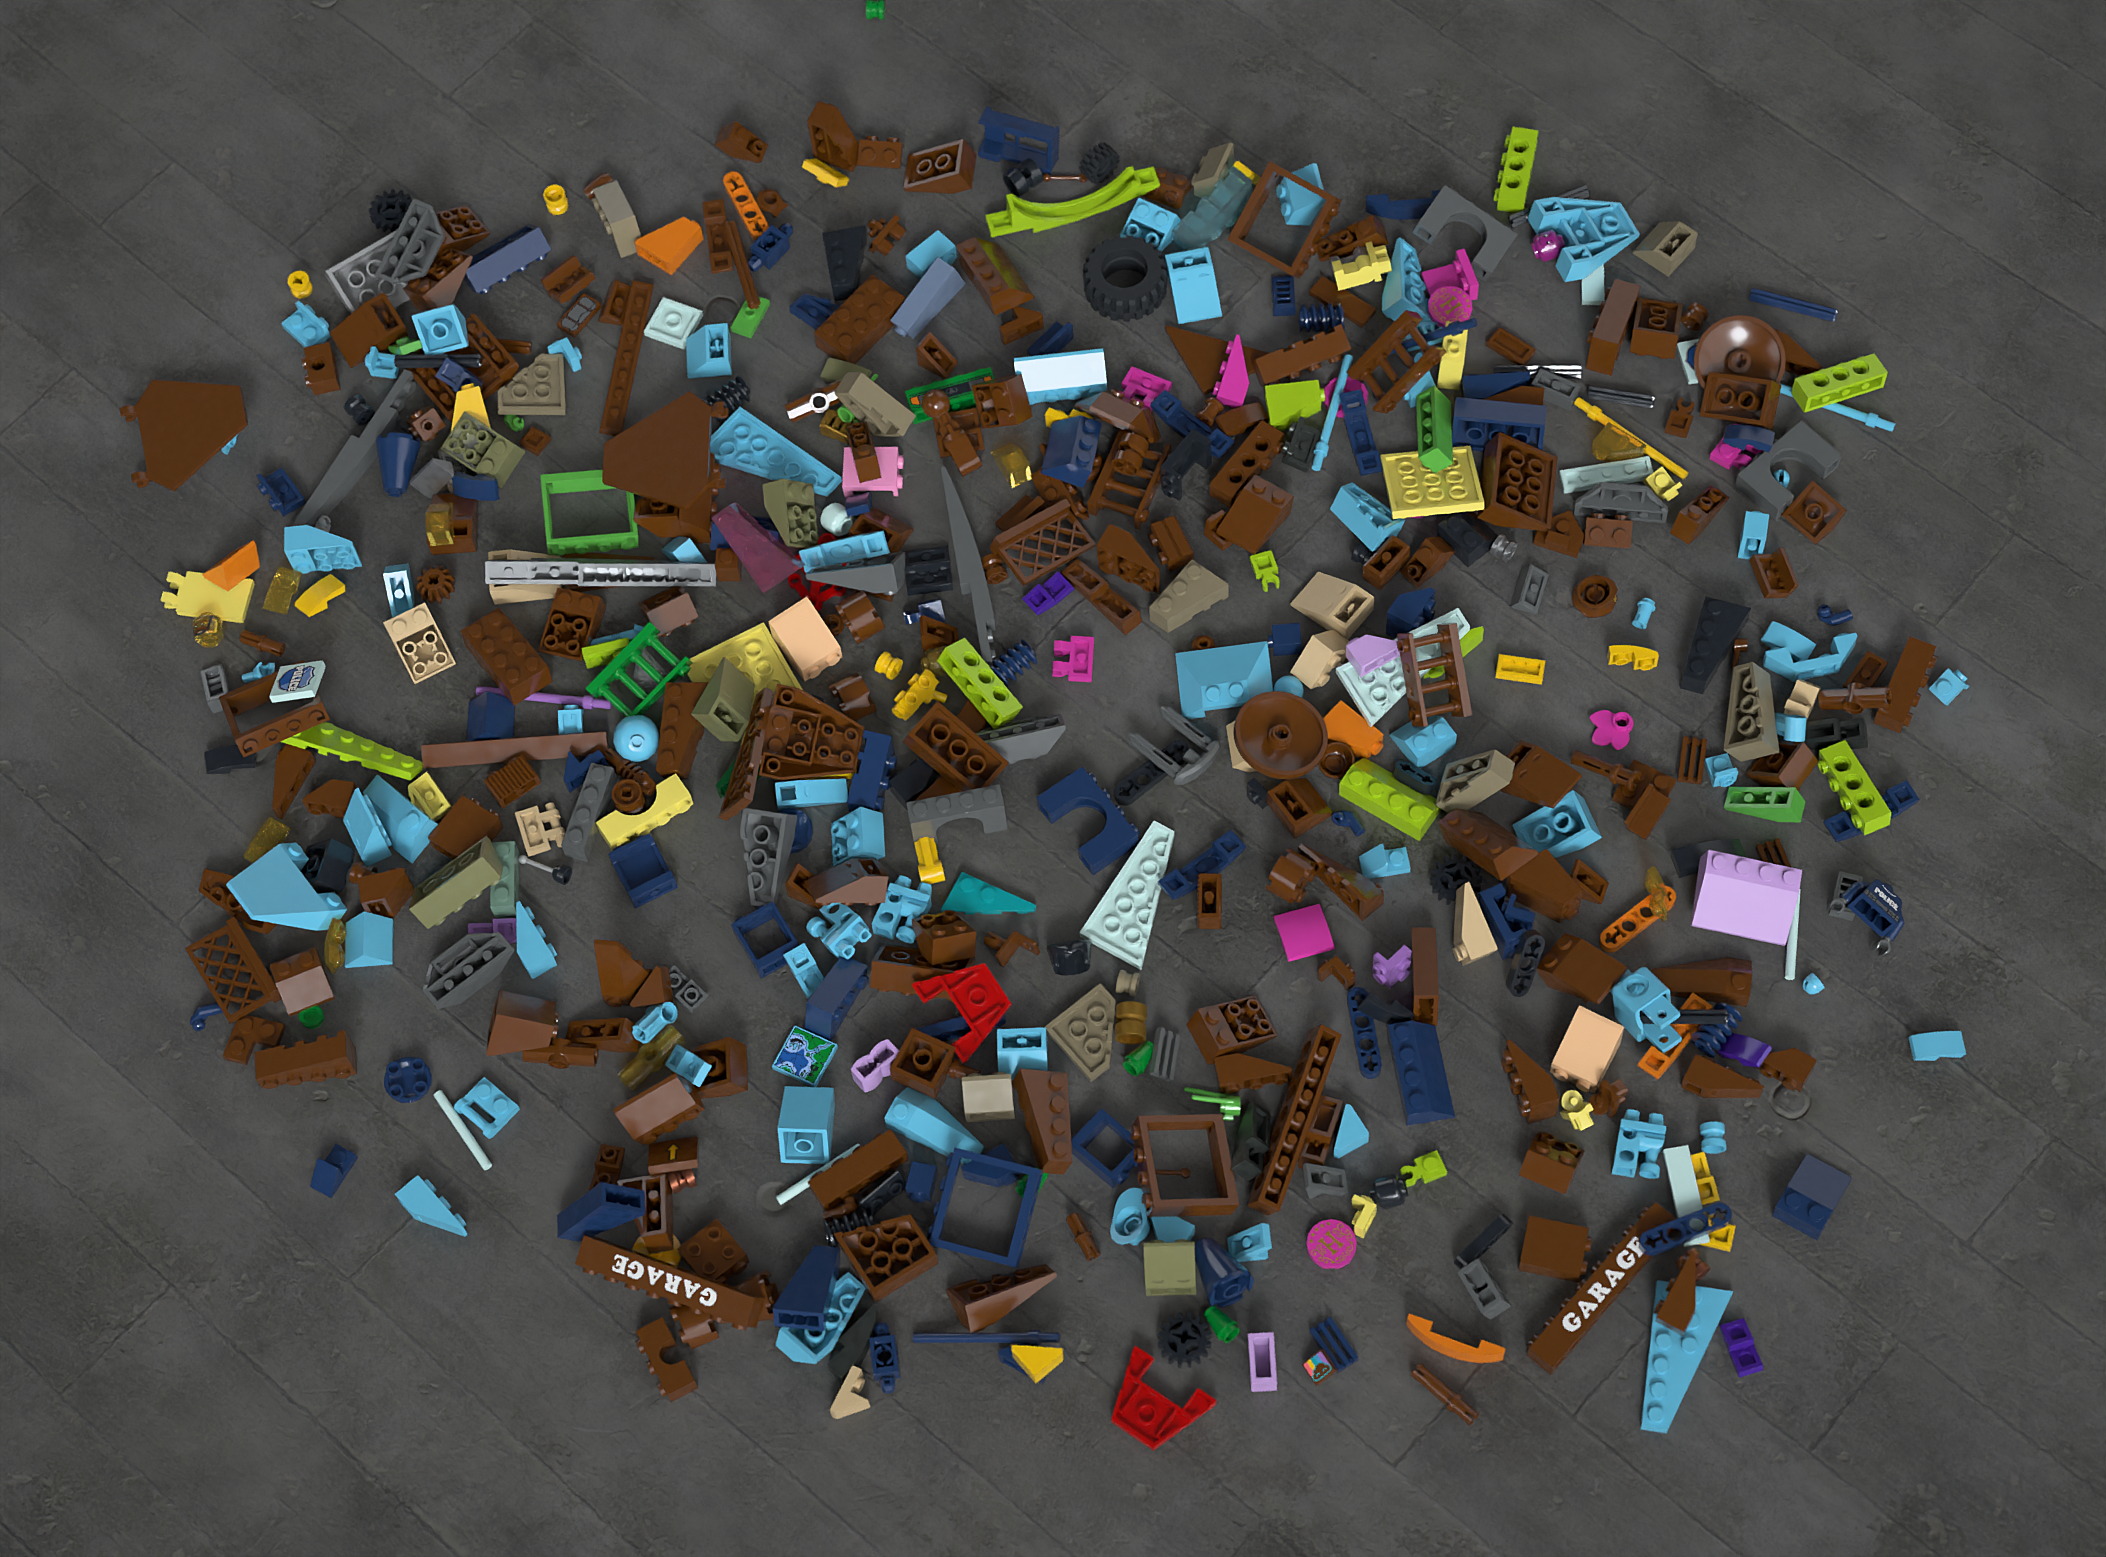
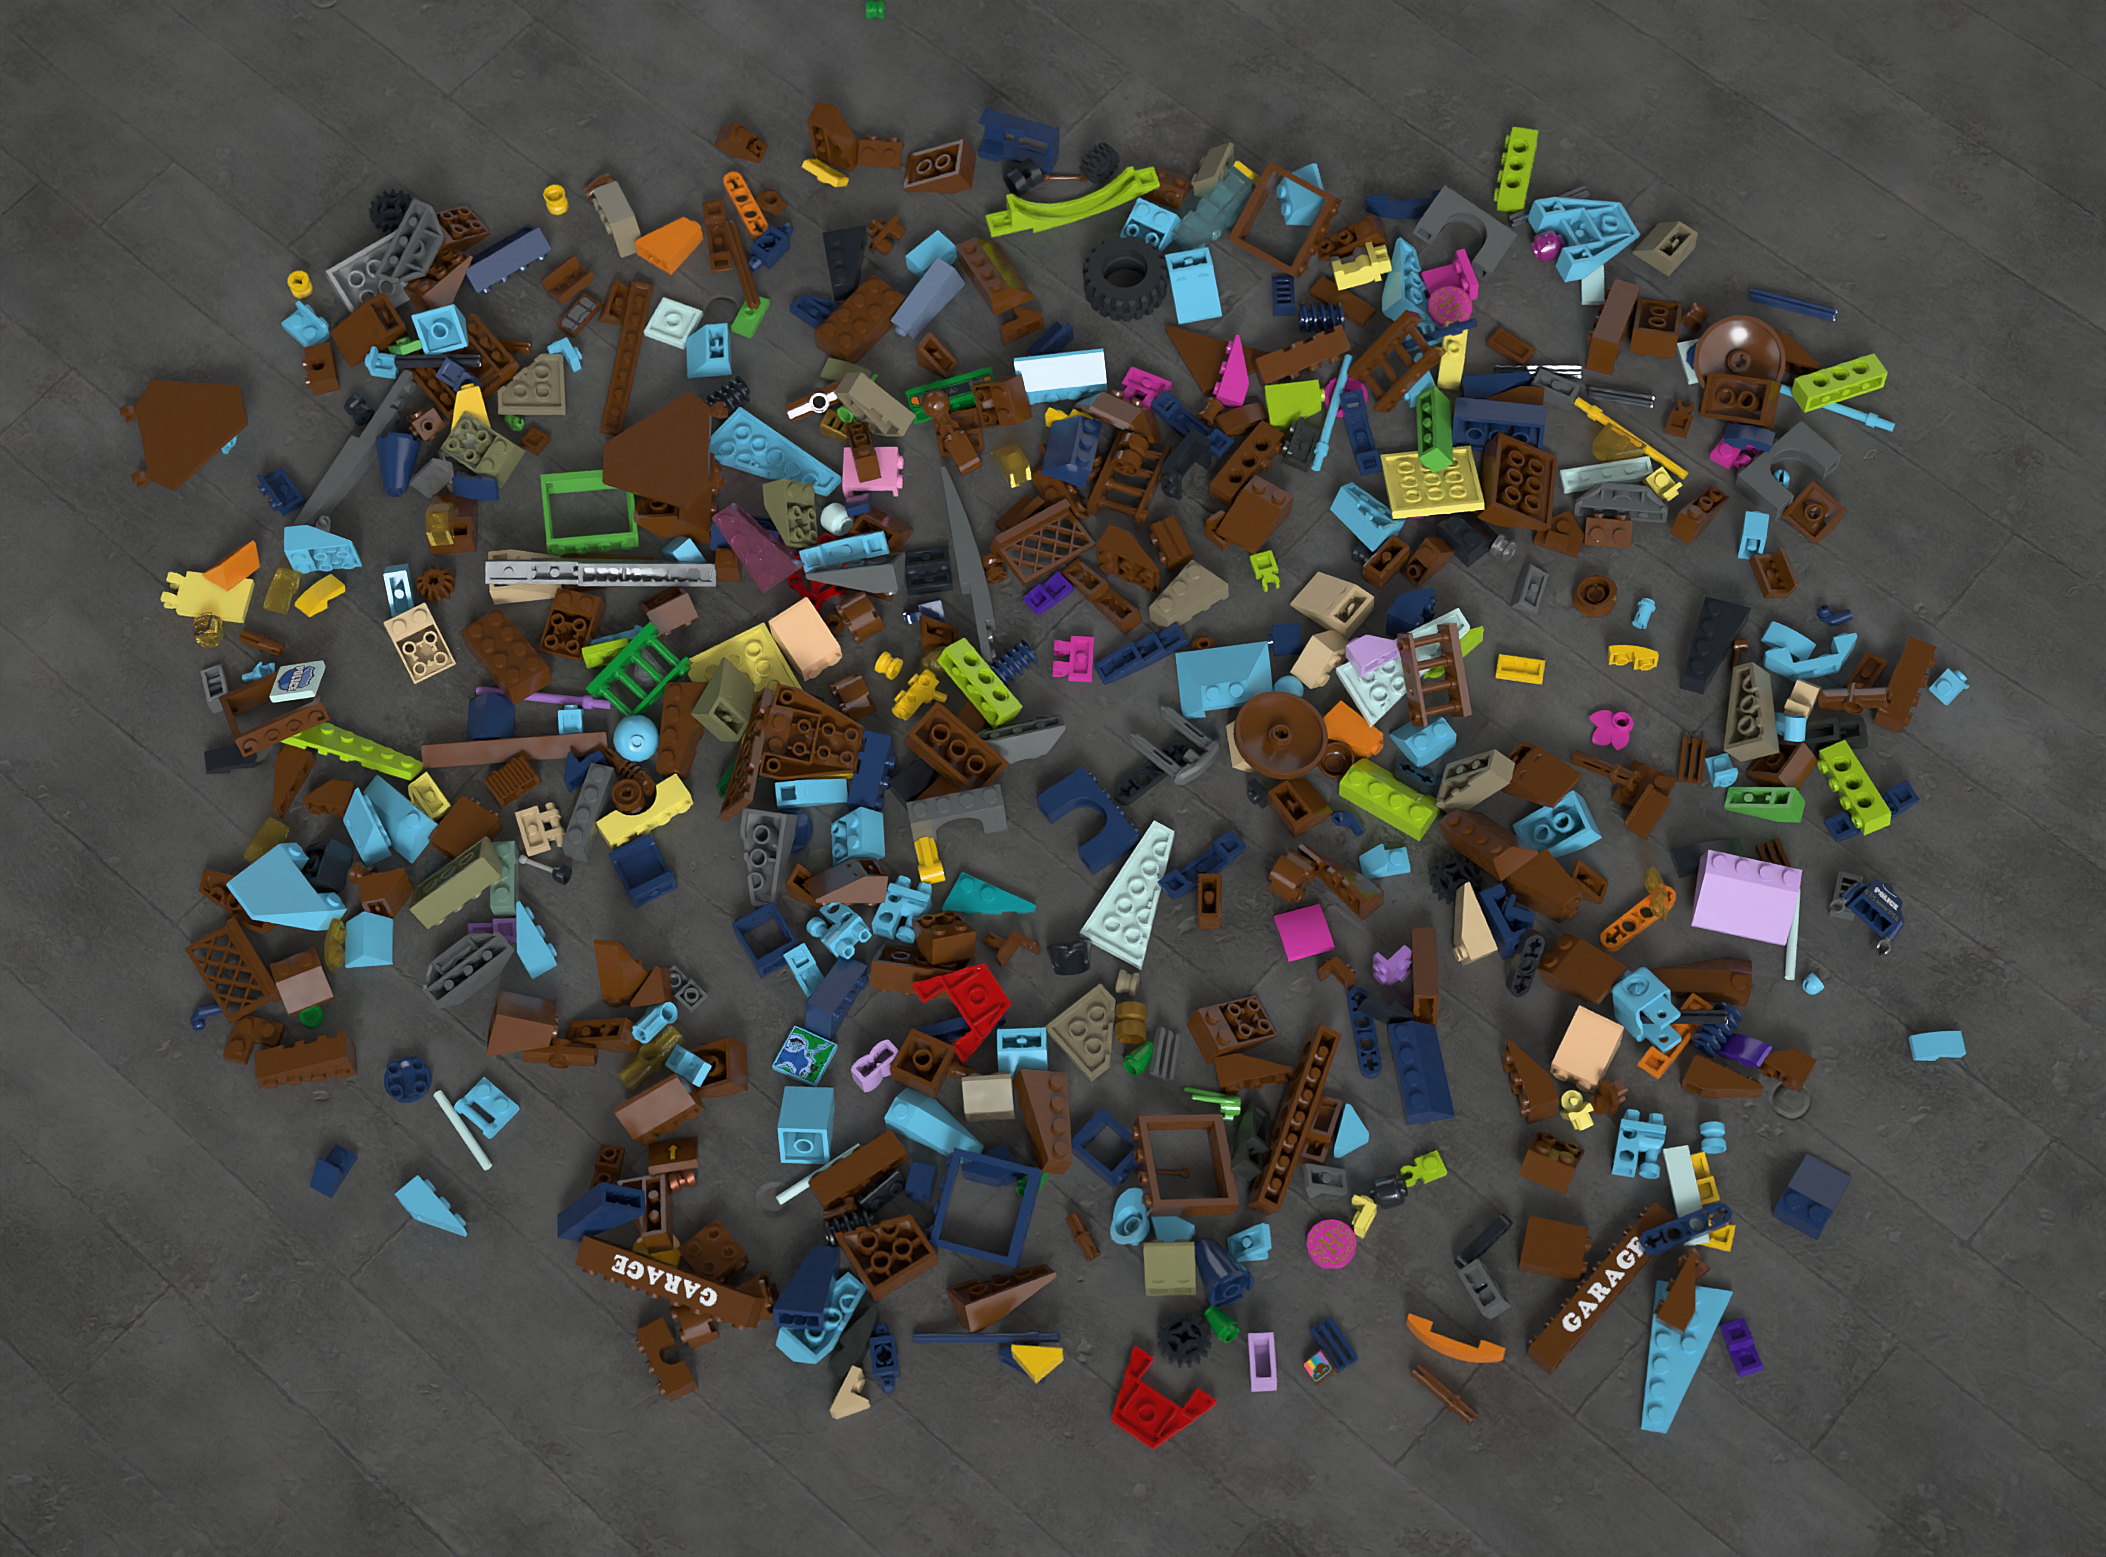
(1141, 654): none -> dark blue slope

